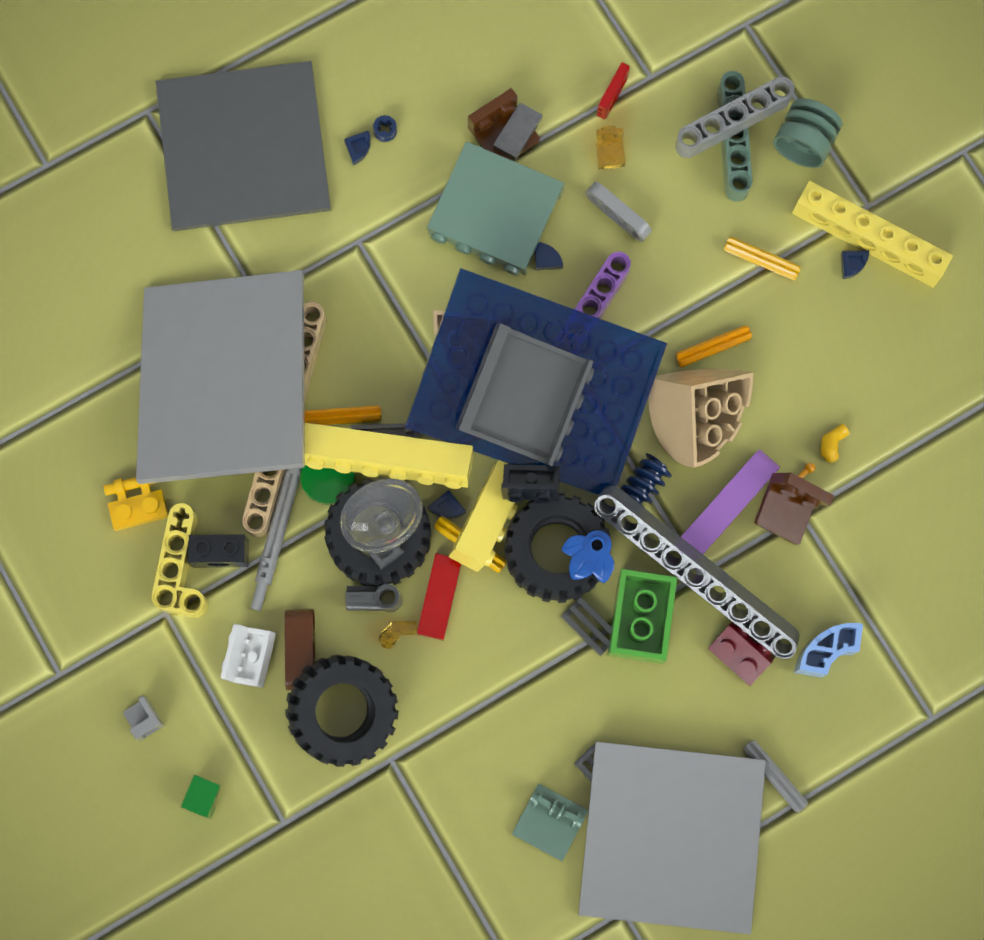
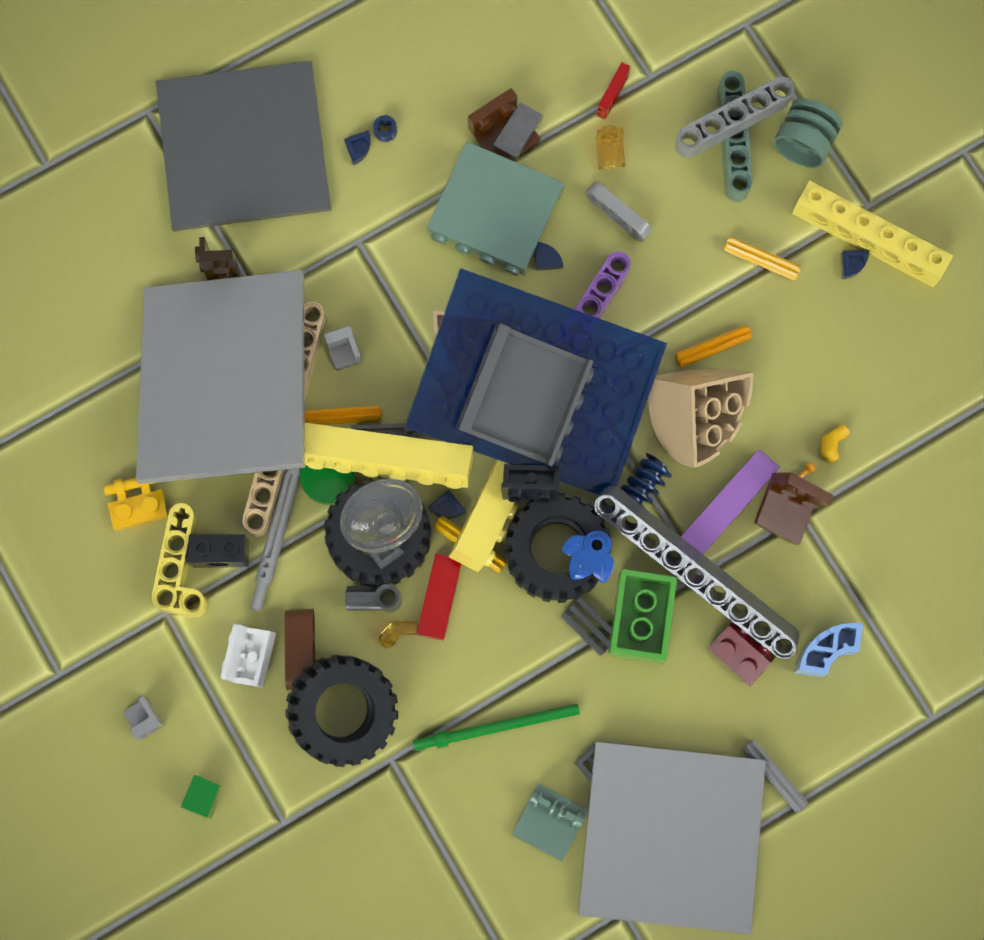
(216, 264): none -> dark brown bracket
(343, 348): none -> light grey panel
(442, 739): none -> green bar

